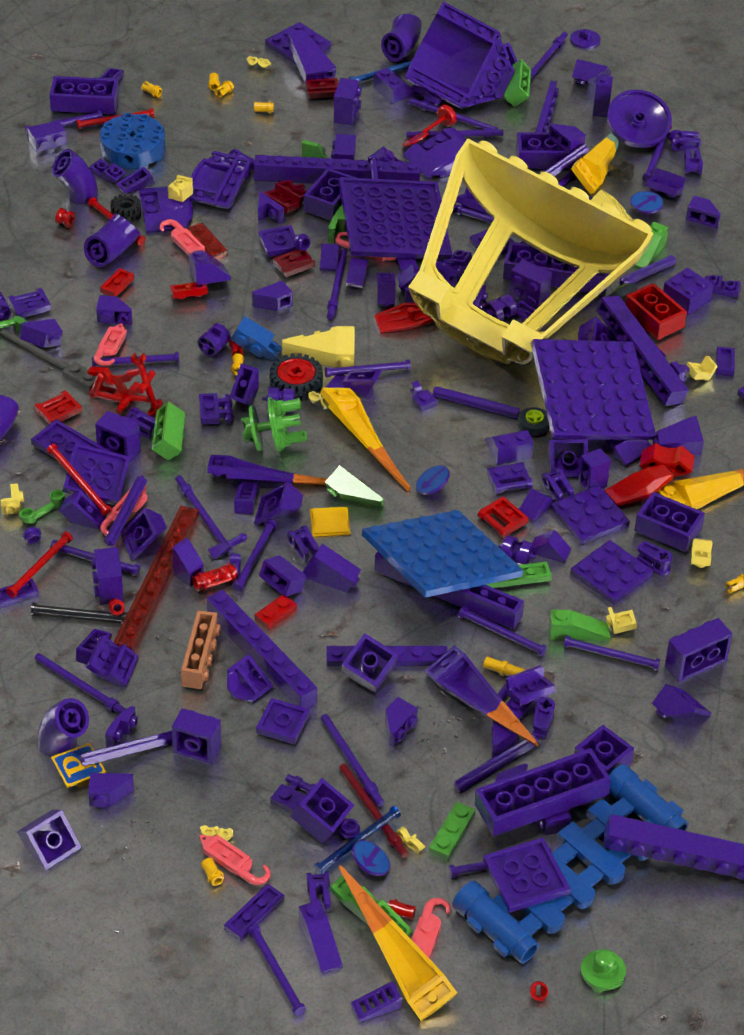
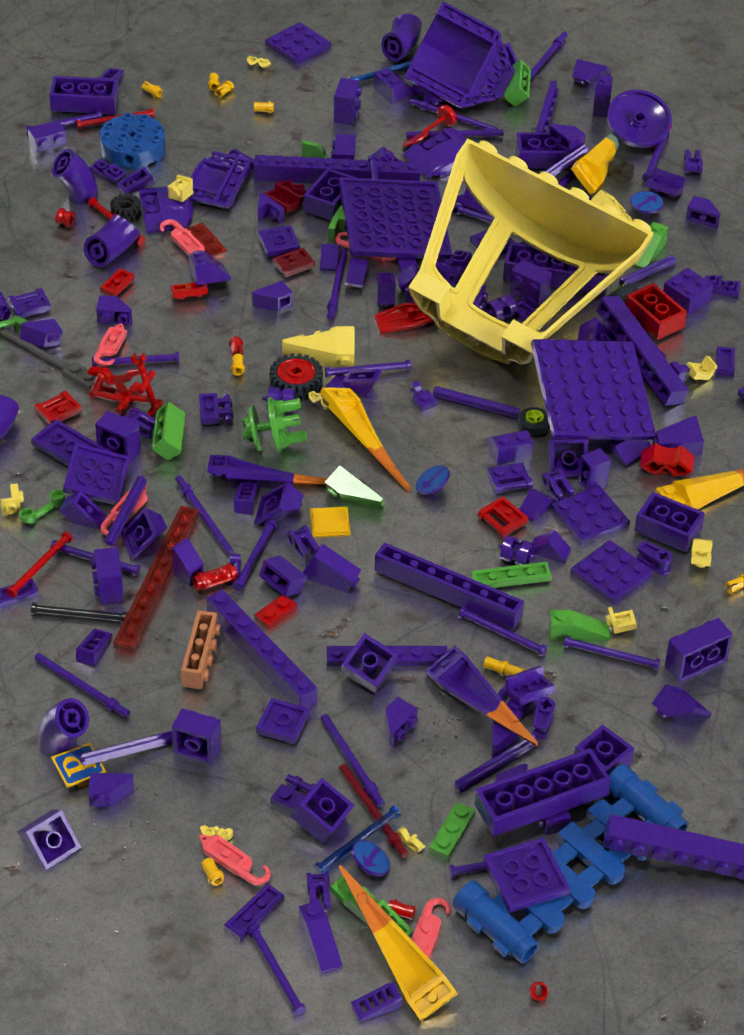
(32, 535): dark purple plate -> none
(105, 509): red bar -> none
(112, 661): dark purple slope -> none
(119, 610): red pin -> none
(121, 725): dark purple slope -> none
(214, 339): dark purple wheel -> none
(221, 549): dark purple piece -> none
(245, 385): dark purple slope -> none
(247, 680): dark purple slope -> none
(256, 339): blue hinge -> none
(301, 242): dark purple plate -> none
(309, 57): dark purple slope -> none
(321, 87): dark red plate -> none
(349, 828): dark purple plate -> none
(441, 553): blue plate -> none
(585, 38): dark purple piece -> none
(603, 970): bright green plate -> none
(639, 484): red piece -> none
(685, 140): dark purple piece -> none

